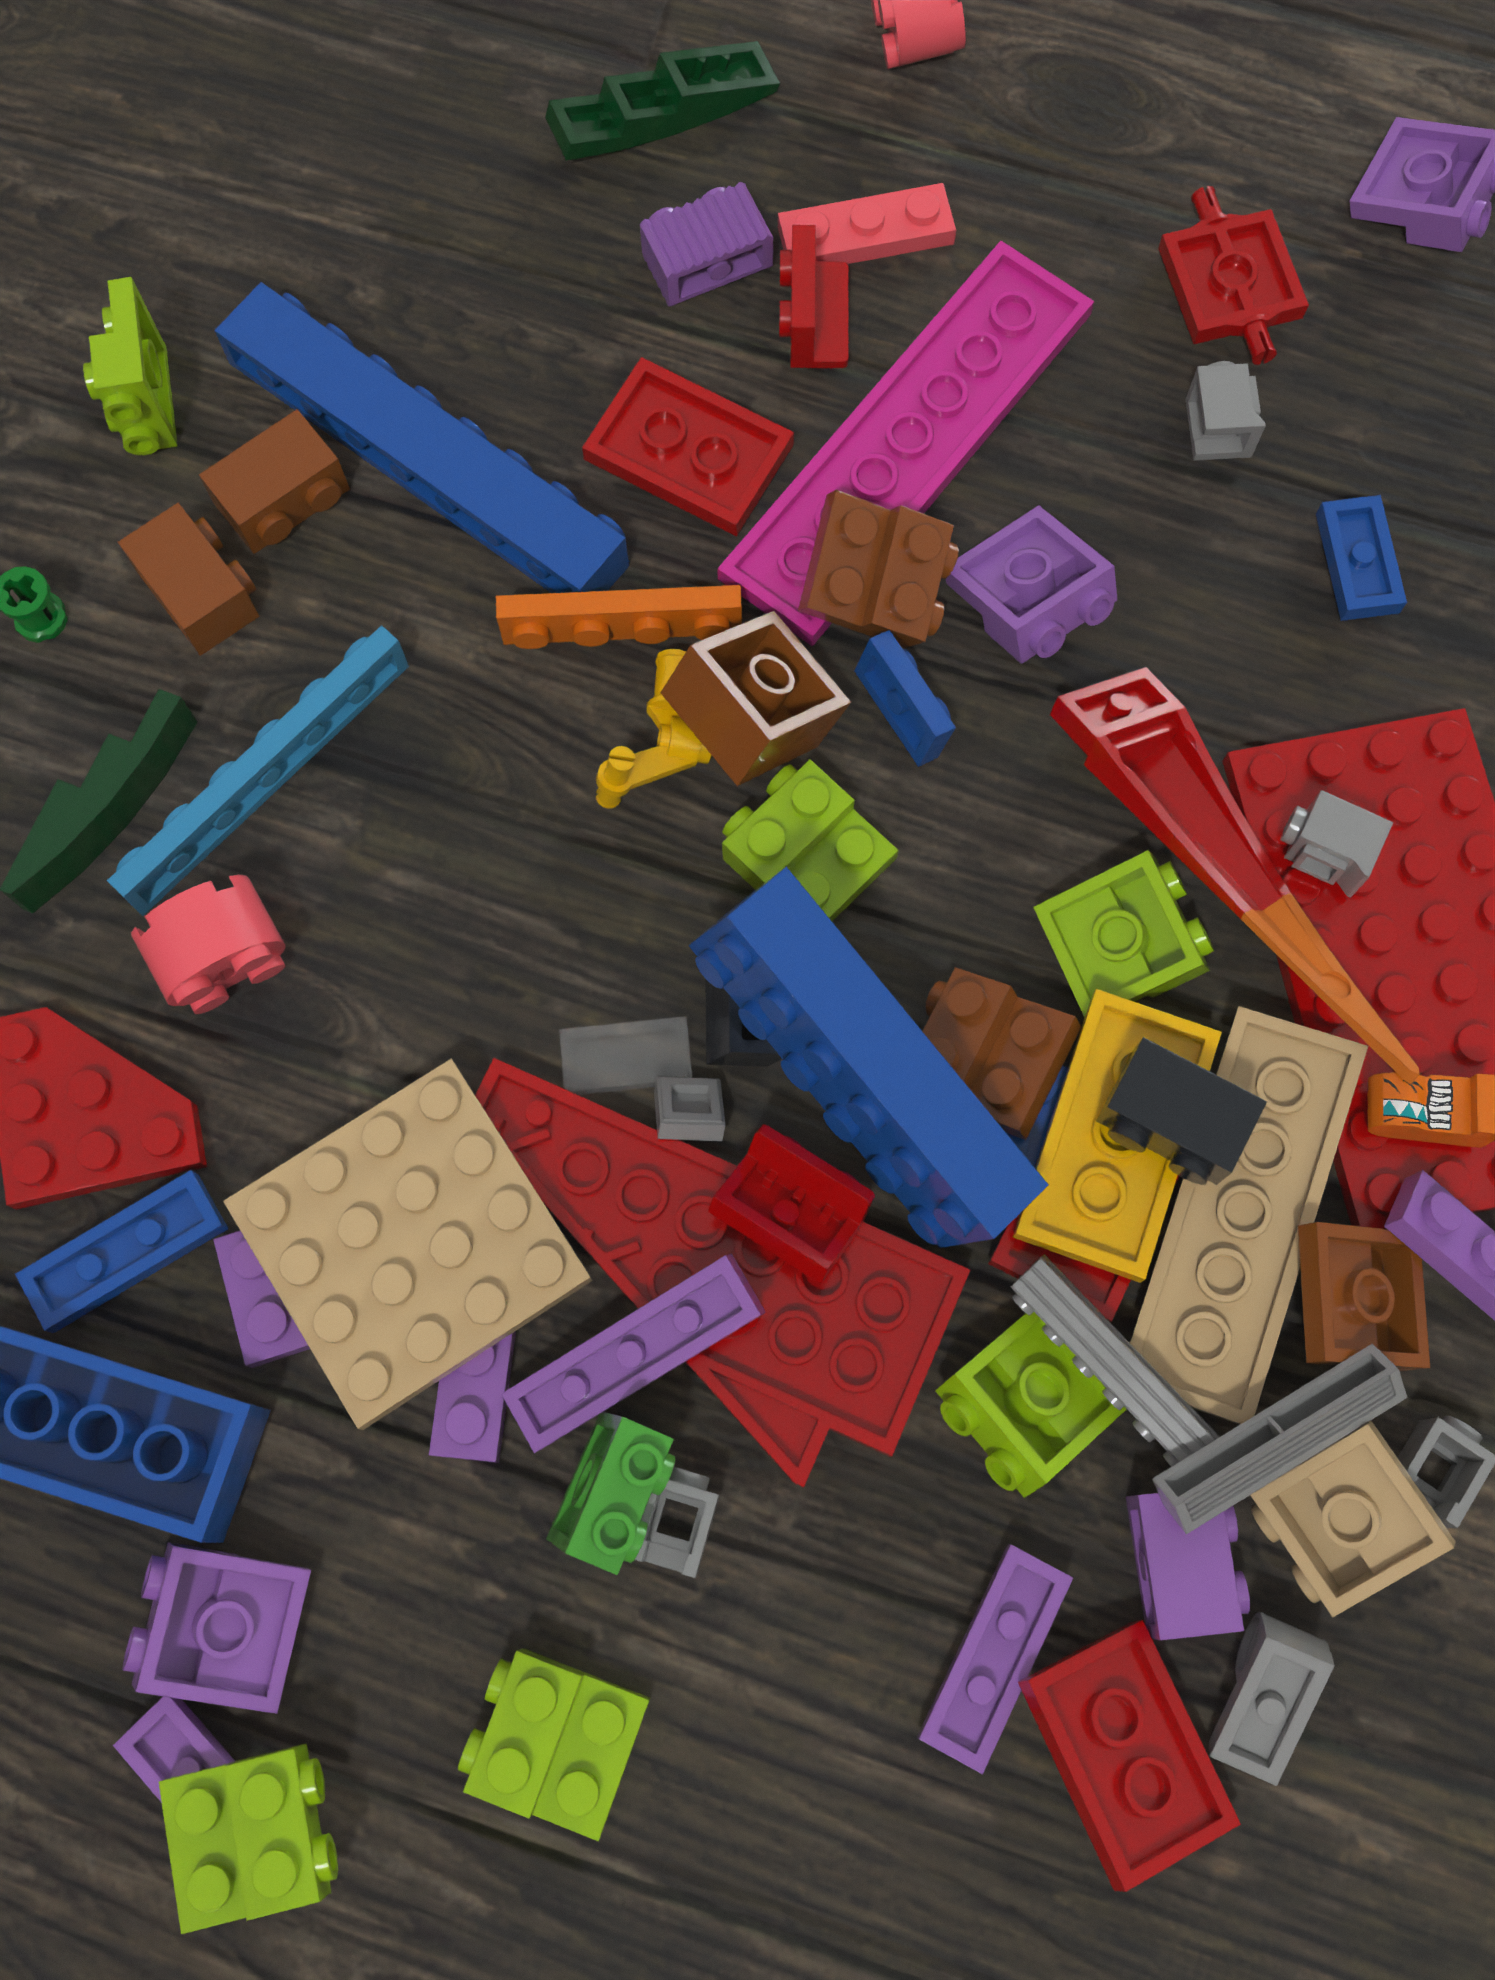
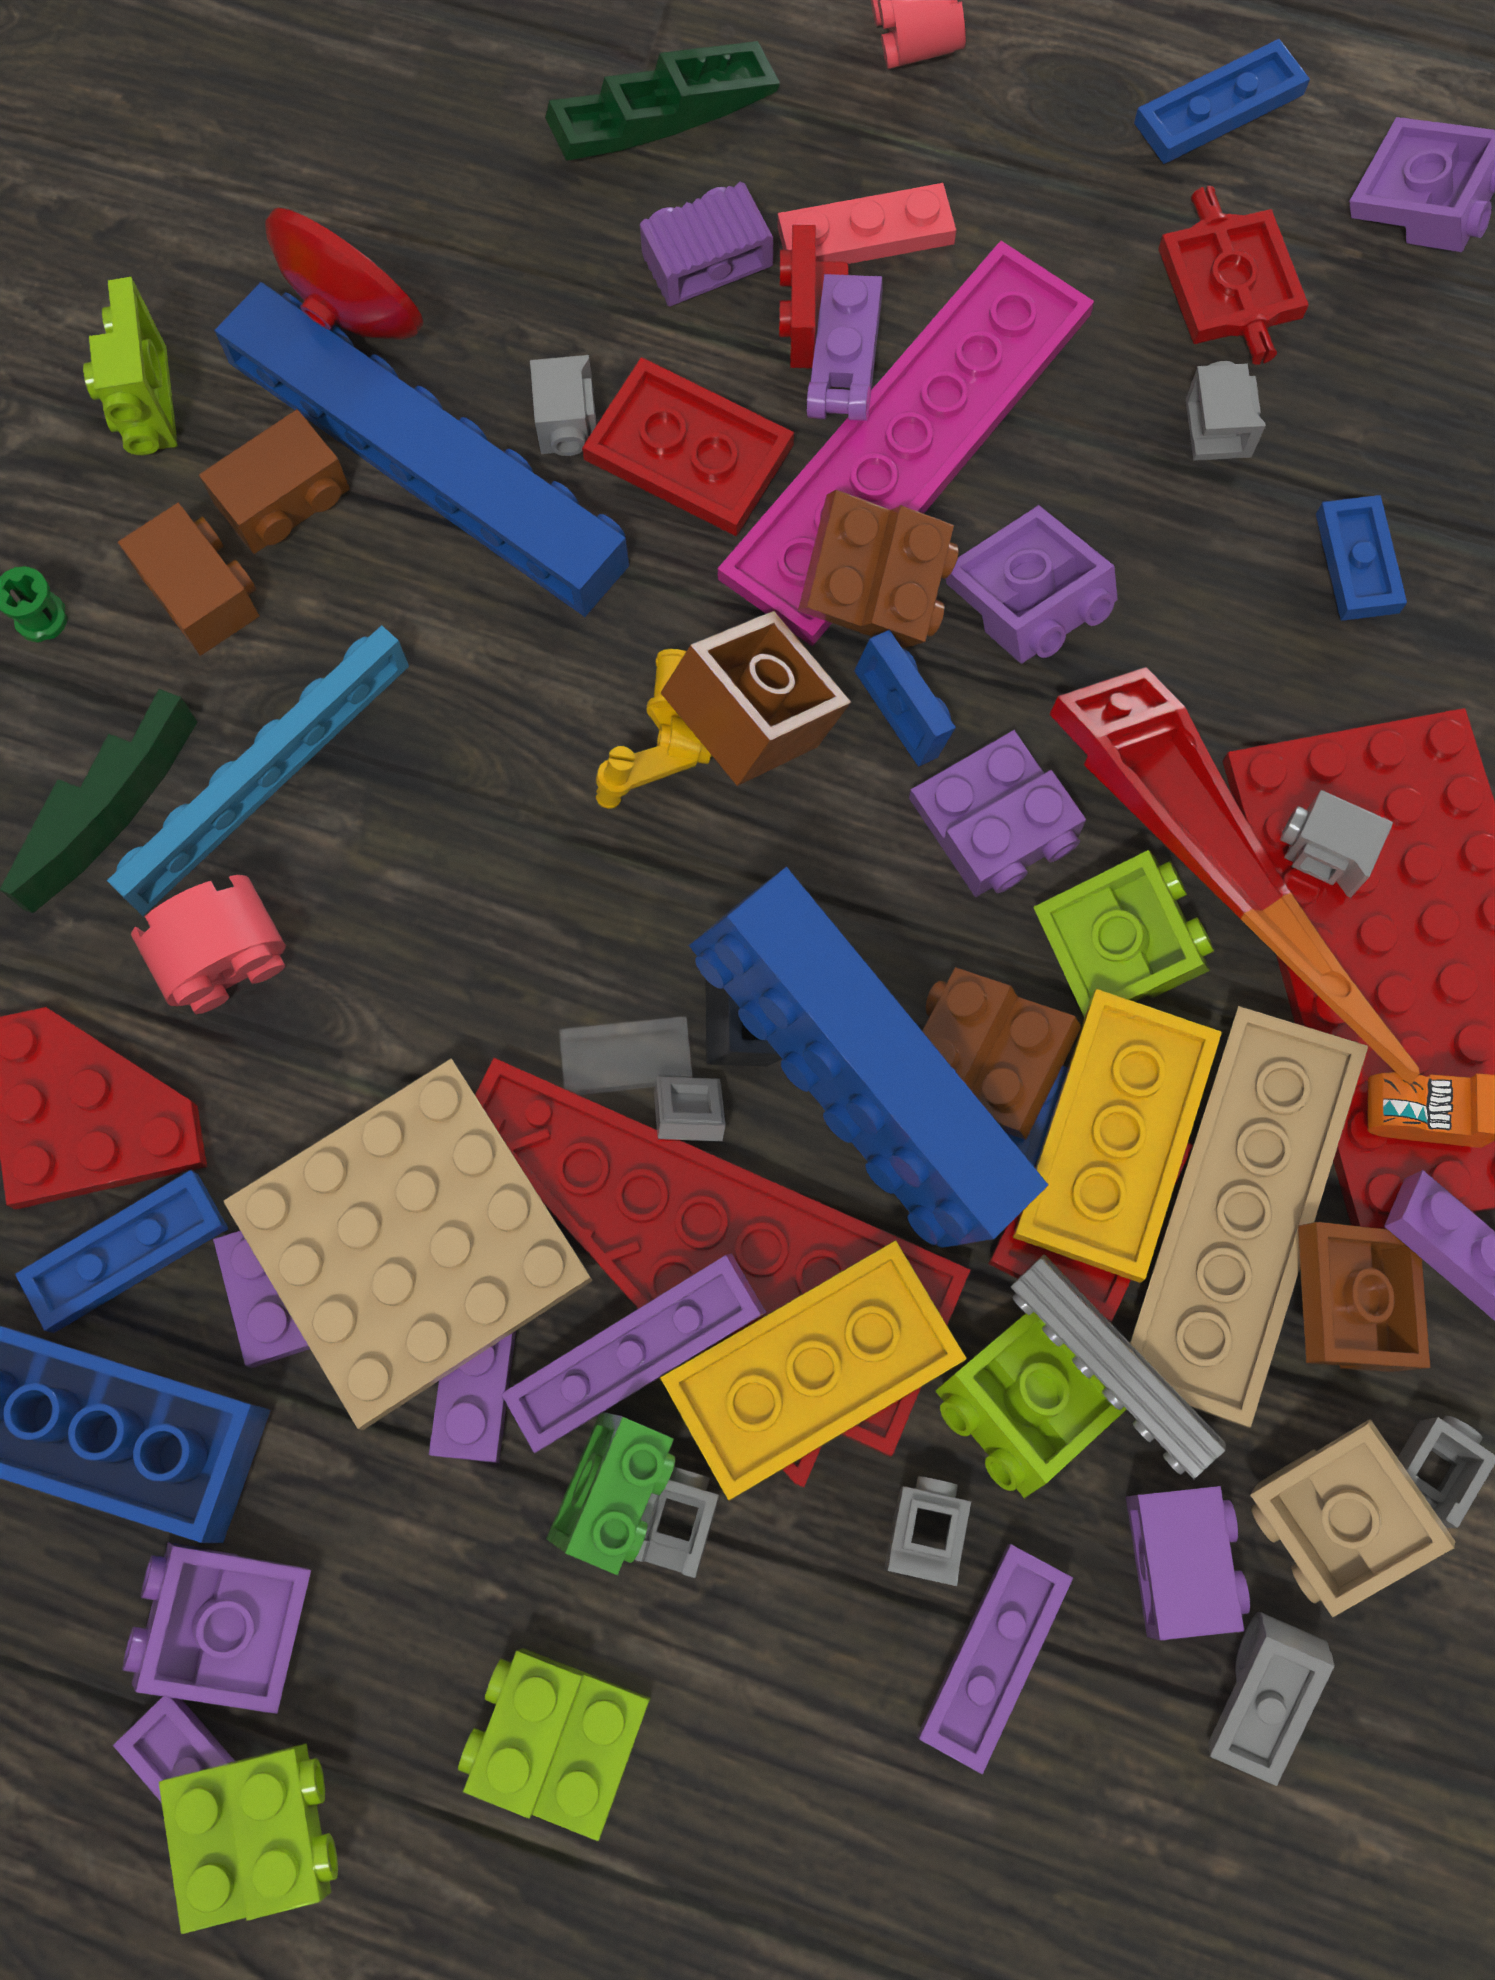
(339, 280): none -> red dish
(563, 403): none -> light grey window
(602, 616): orange plate -> none
(793, 1203): red bracket -> none
(812, 832): lime plate -> none
(812, 1370): none -> yellow plate
(845, 346): none -> medium lavender plate
(922, 1560): none -> light grey window
(998, 814): none -> medium lavender plate
(1129, 1755): red plate -> none
(1180, 1113): black brick -> none
(1221, 101): none -> blue plate
(1280, 1438): light grey piece -> none

